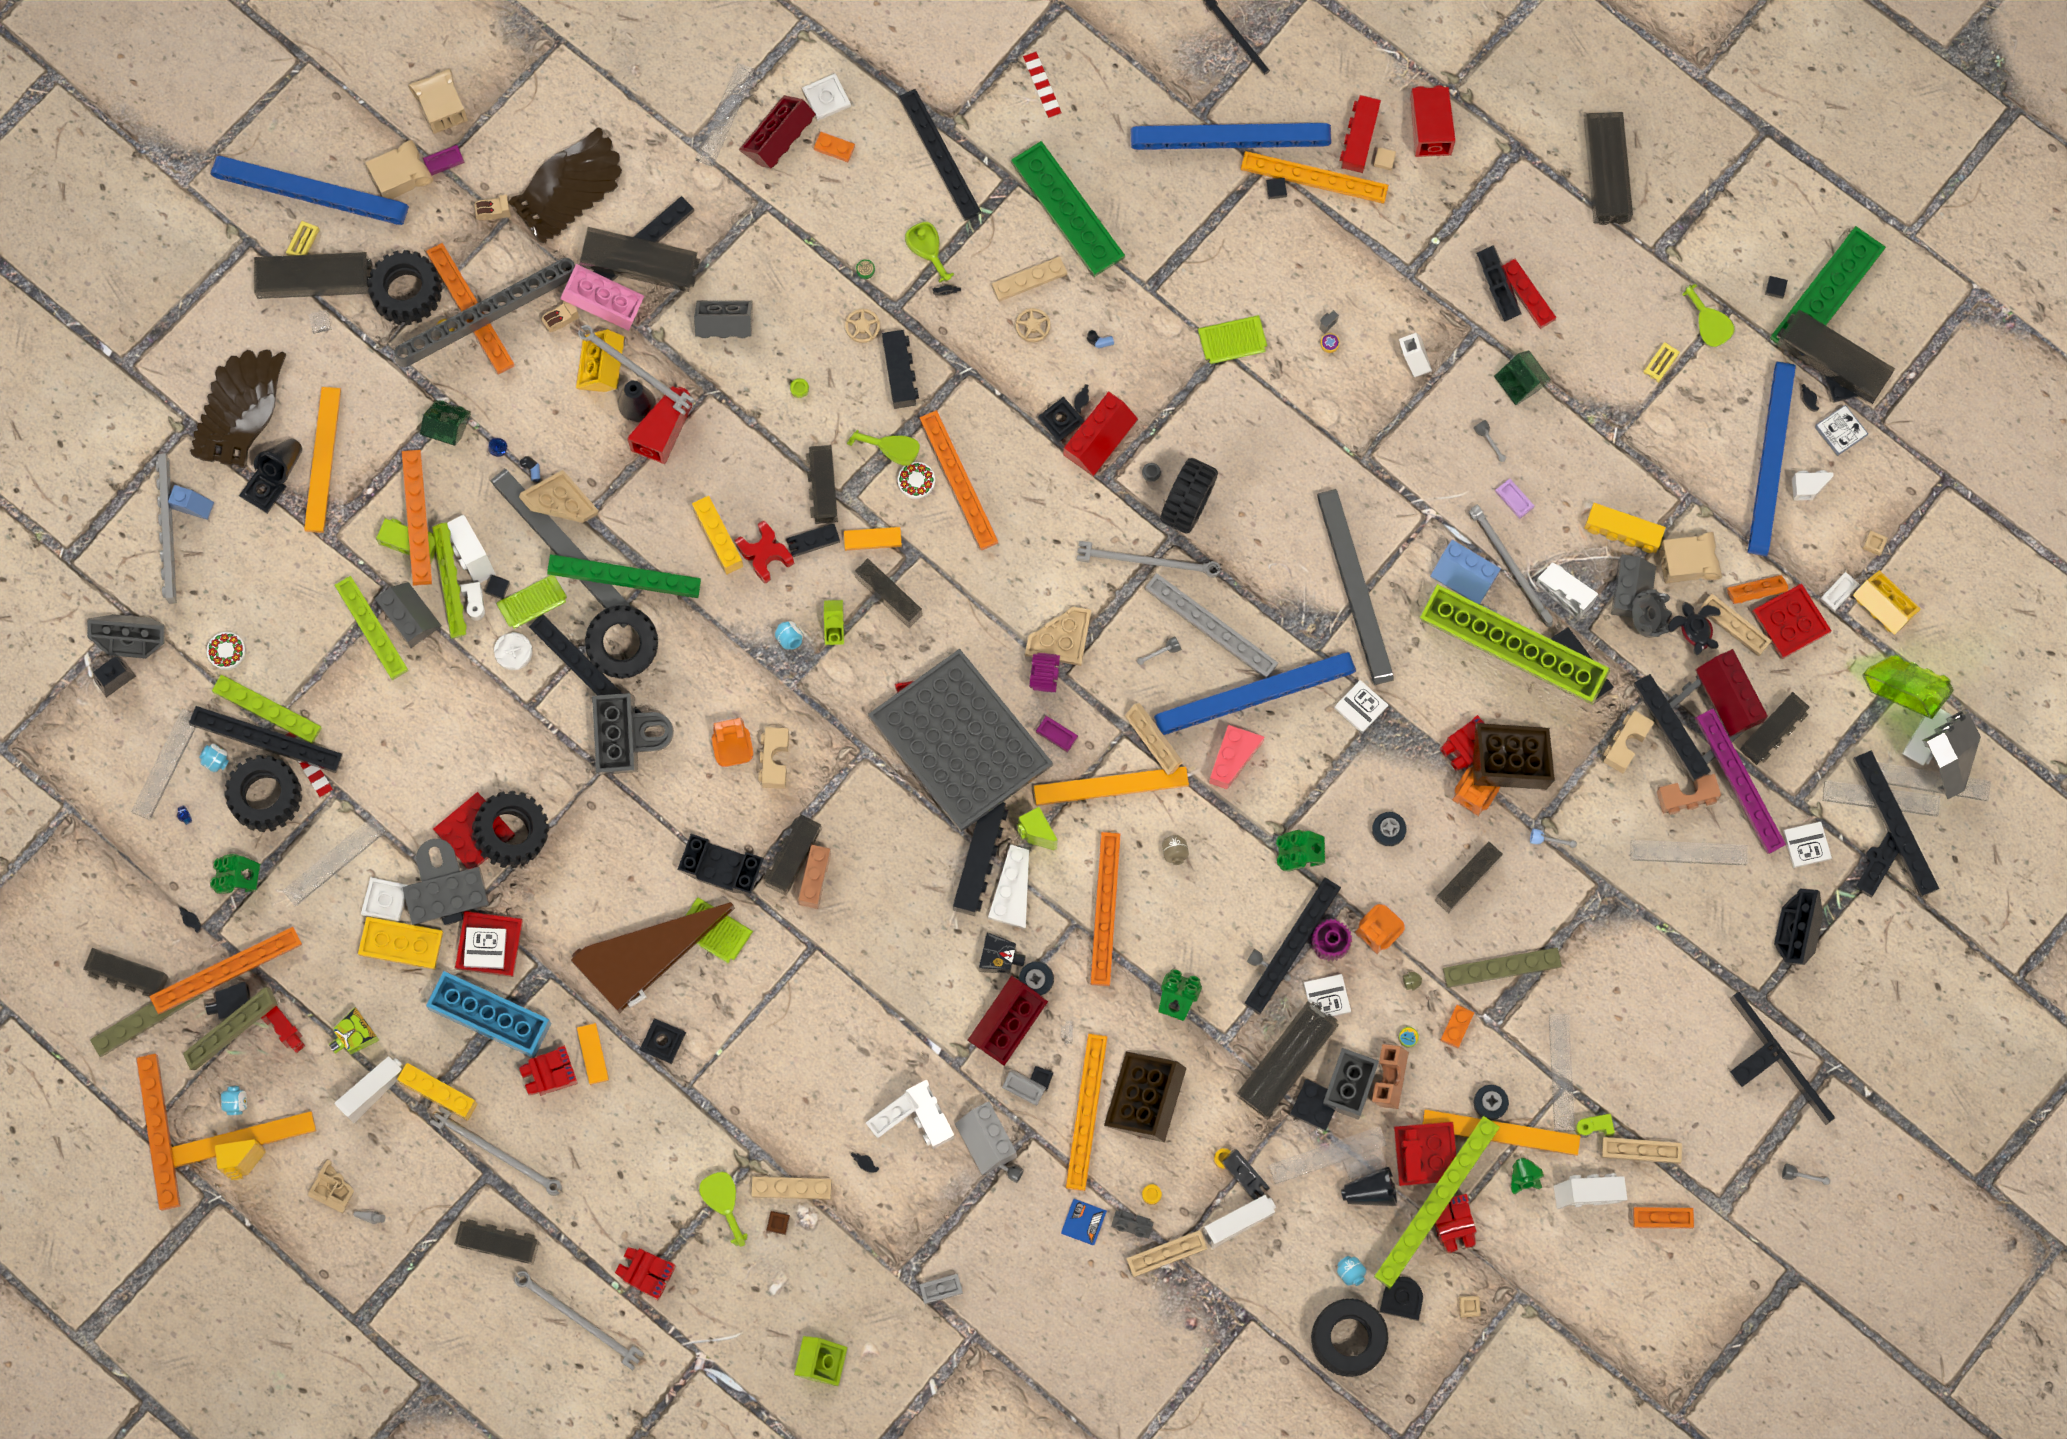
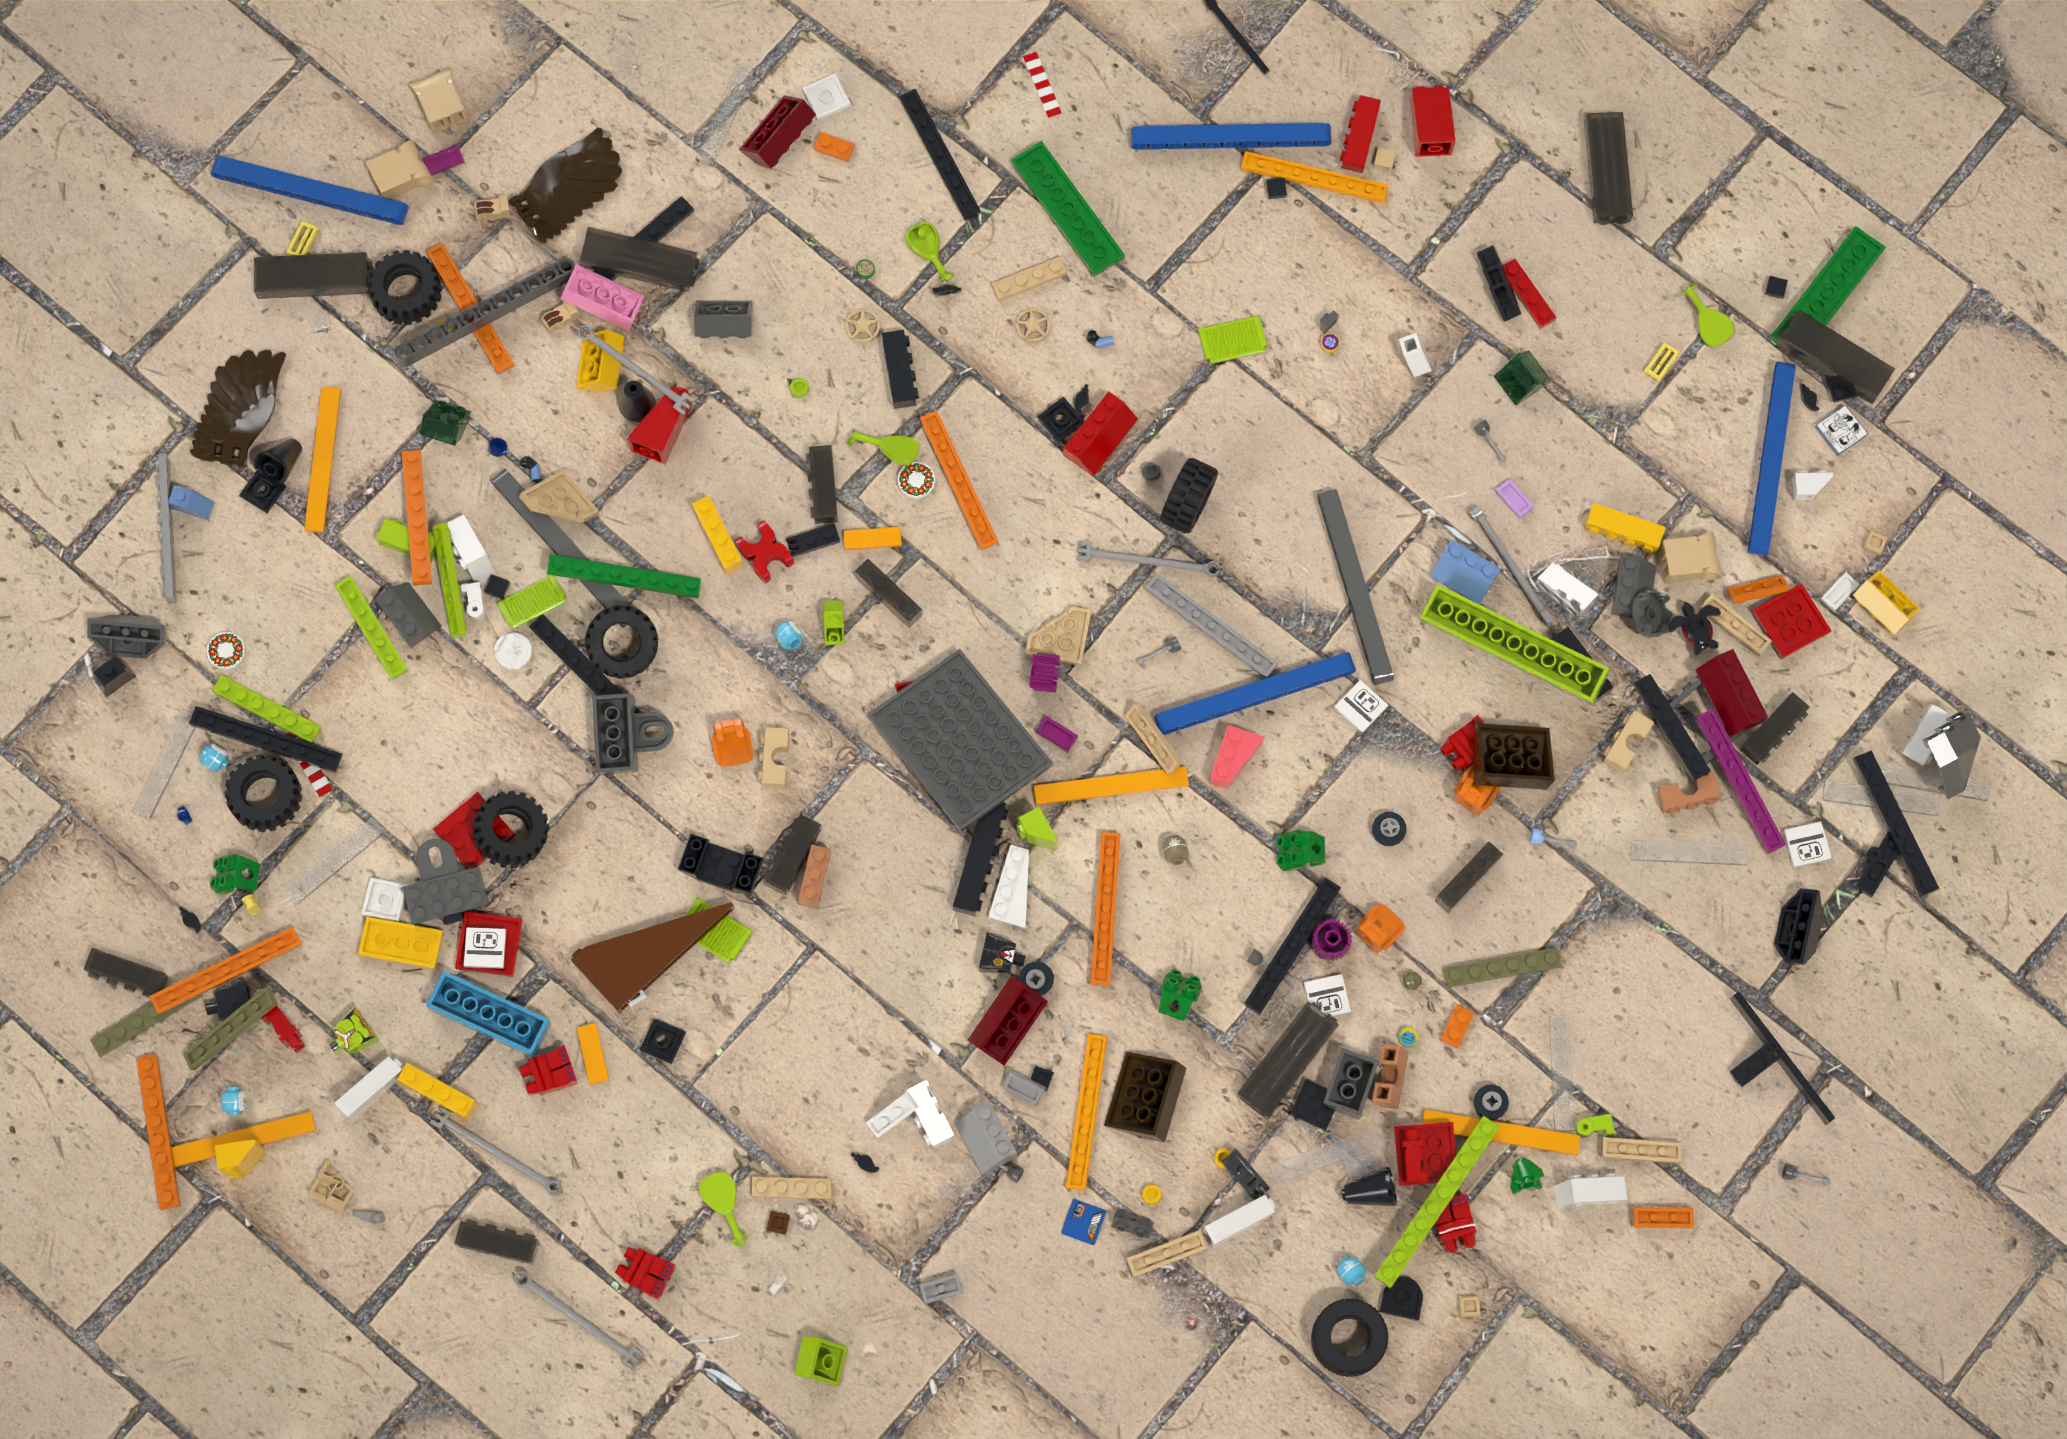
(251, 905): none -> light yellow bar
(1908, 685): clear neon green windscreen -> none

